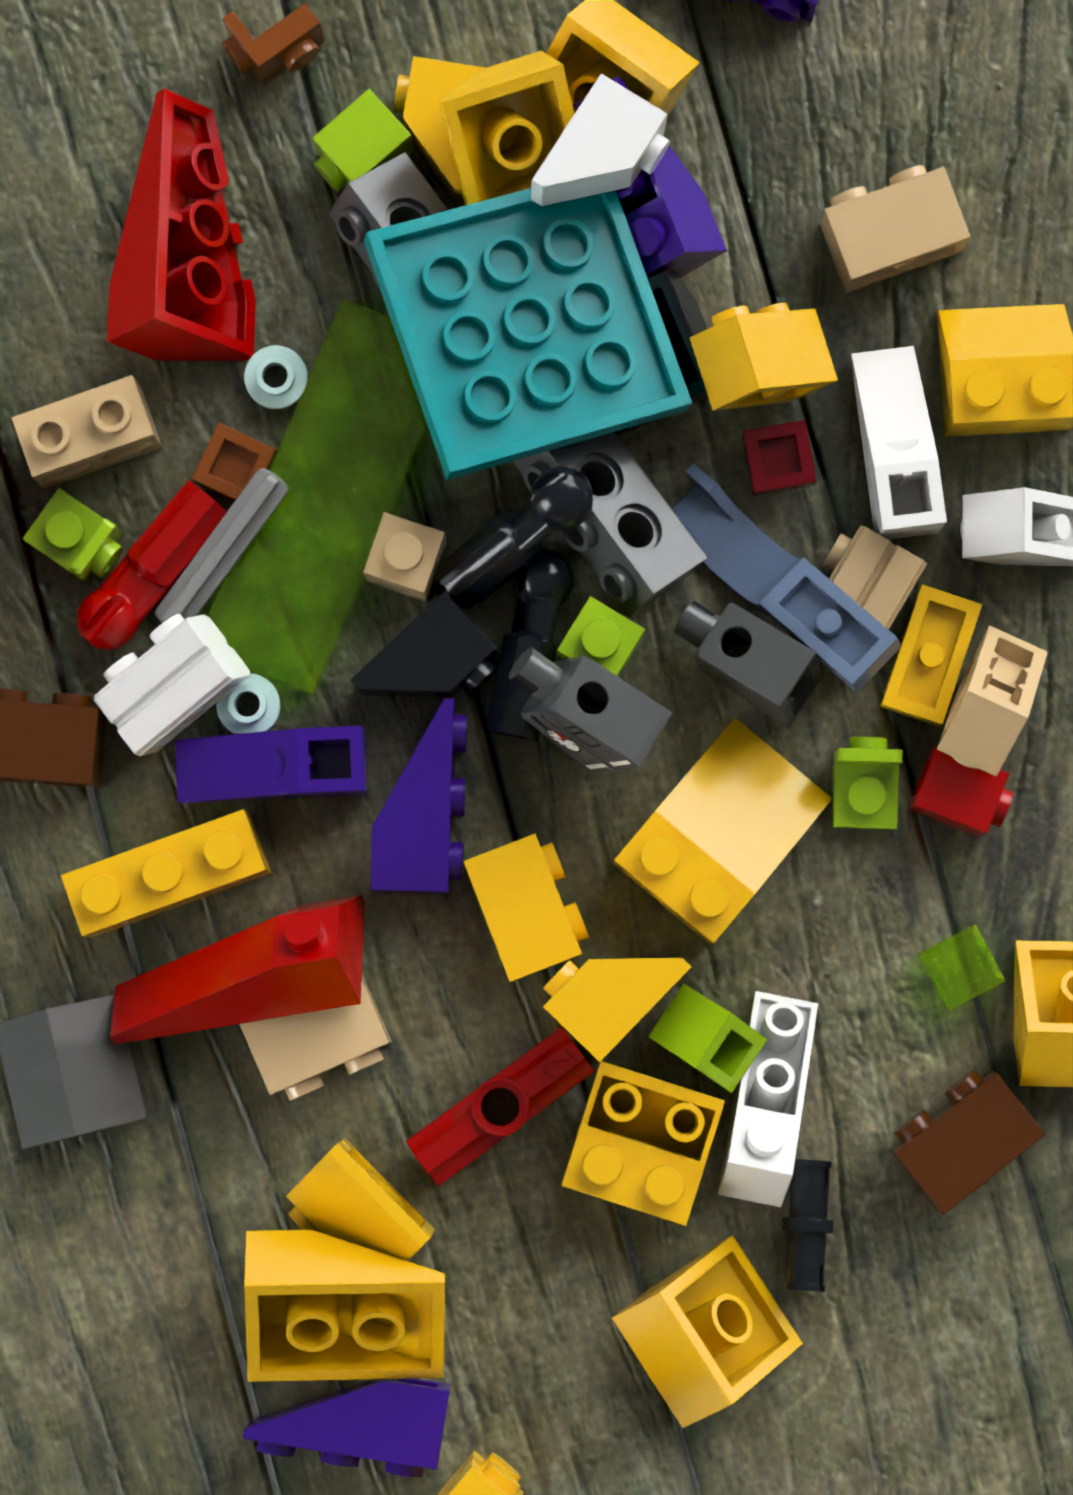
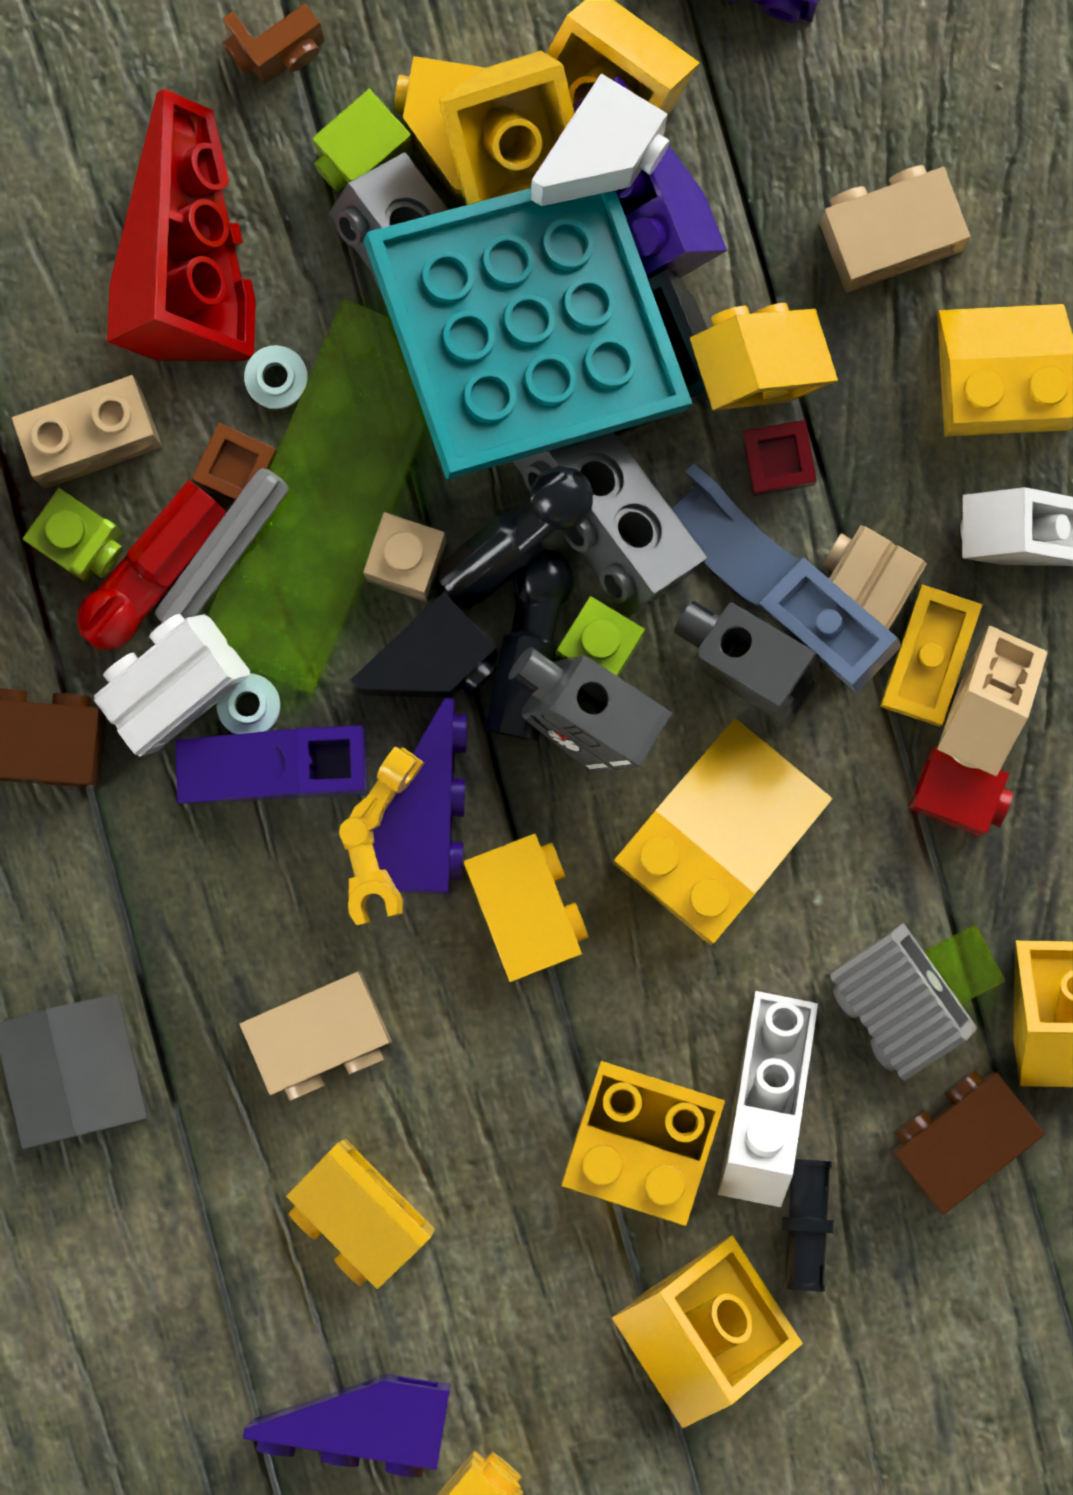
(166, 874): yellow brick -> none
(268, 971): red wedge -> none
(338, 1311): yellow slope -> none
(358, 837): none -> yellow piece
(465, 1132): red piece -> none
(609, 997): yellow slope -> none
(707, 1038): lime brick -> none
(865, 785): lime bracket -> none
(898, 444): white slope -> none
(901, 1003): none -> light grey brick

